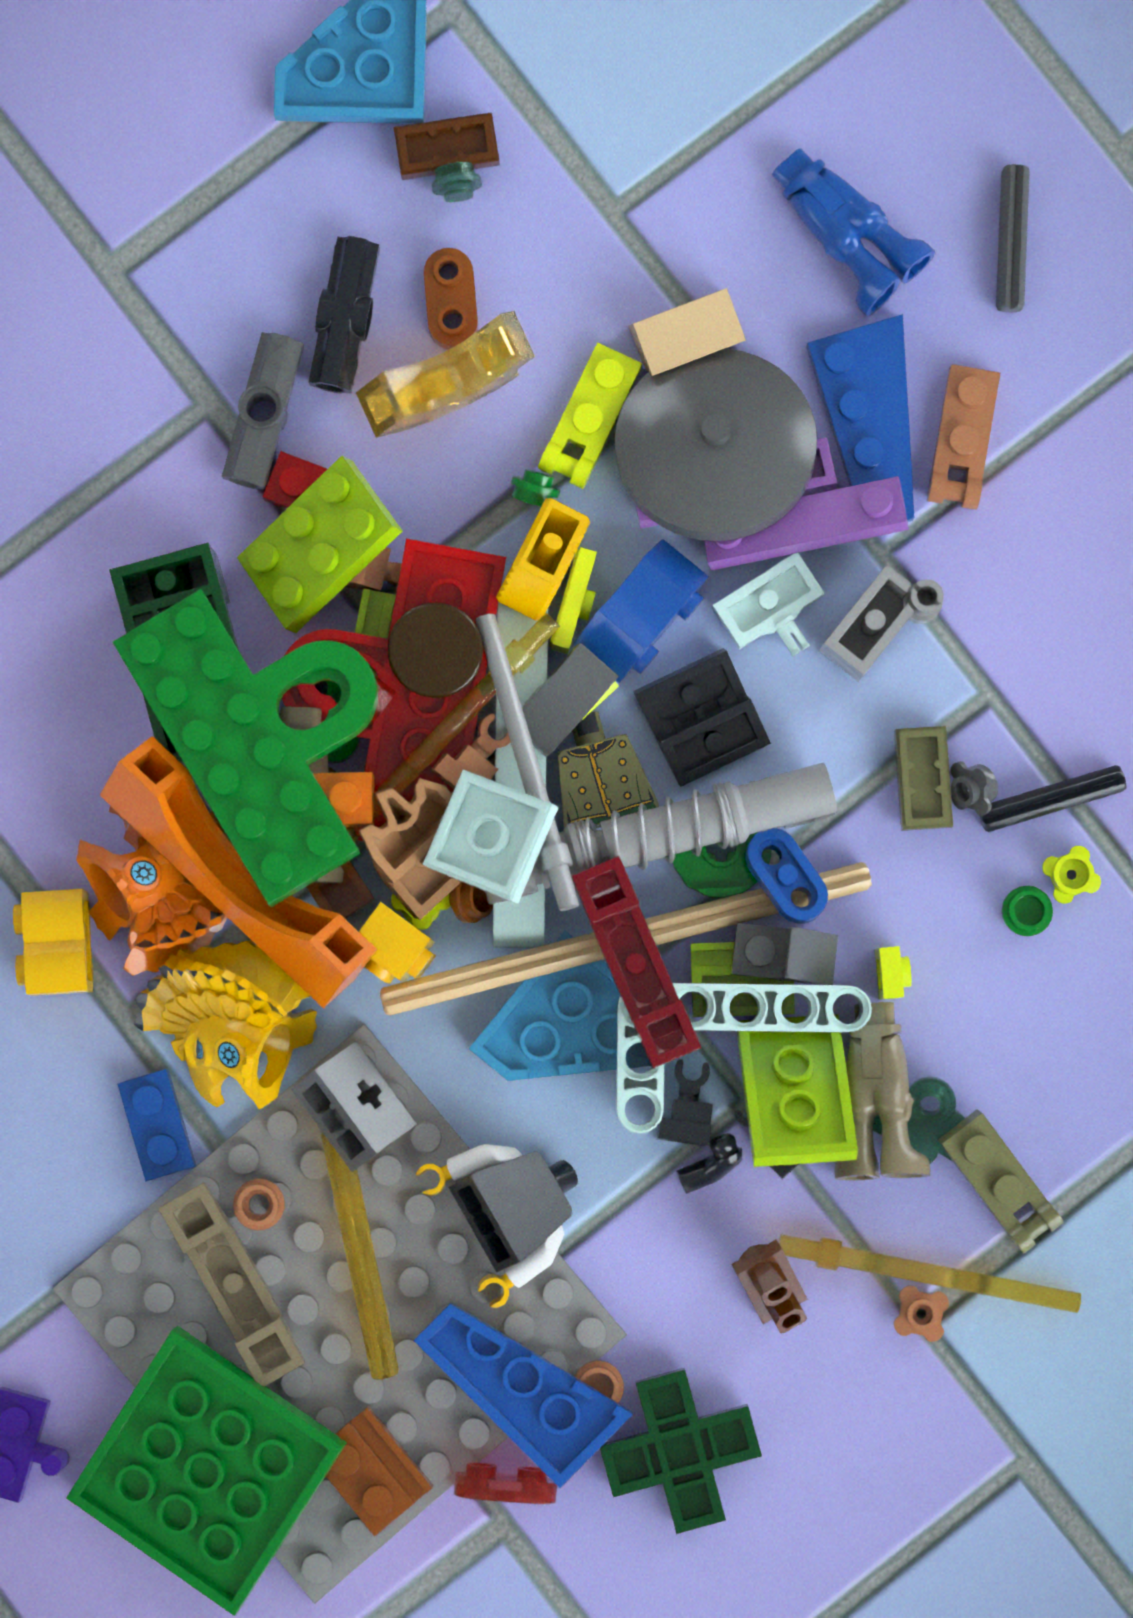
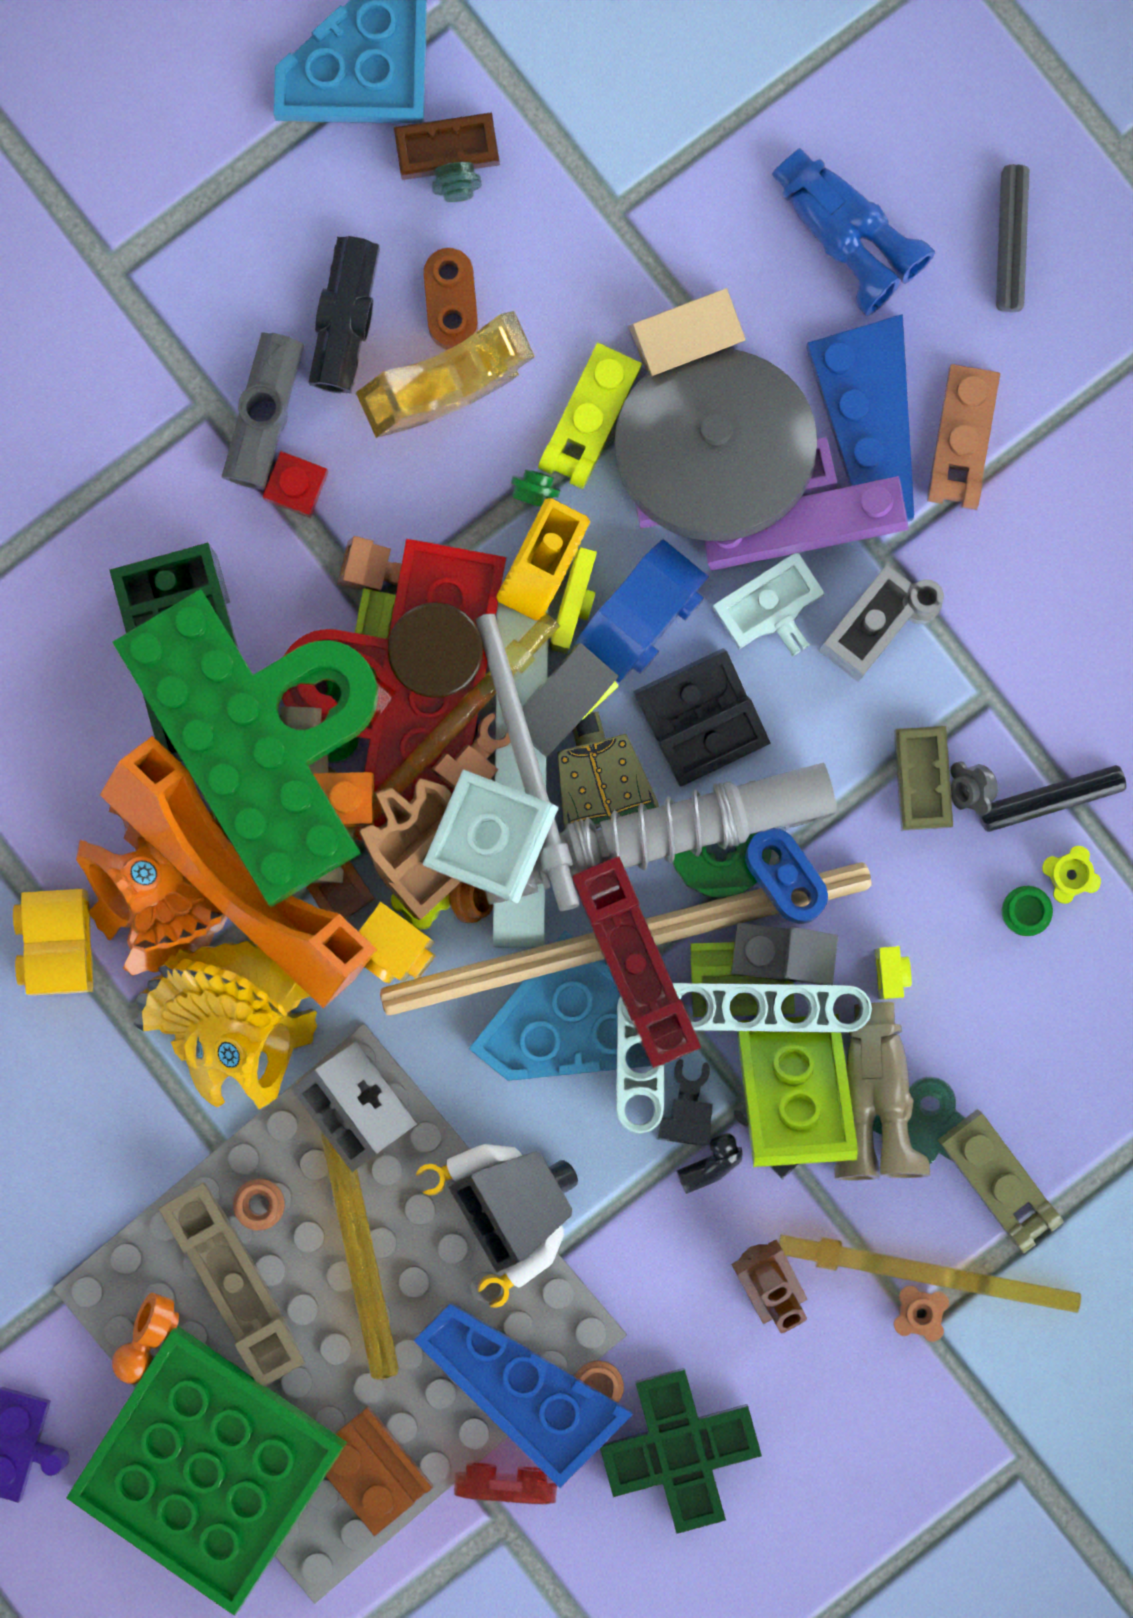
(151, 1327): none -> orange plate
(156, 1124): blue plate -> none
(319, 544): lime plate -> none

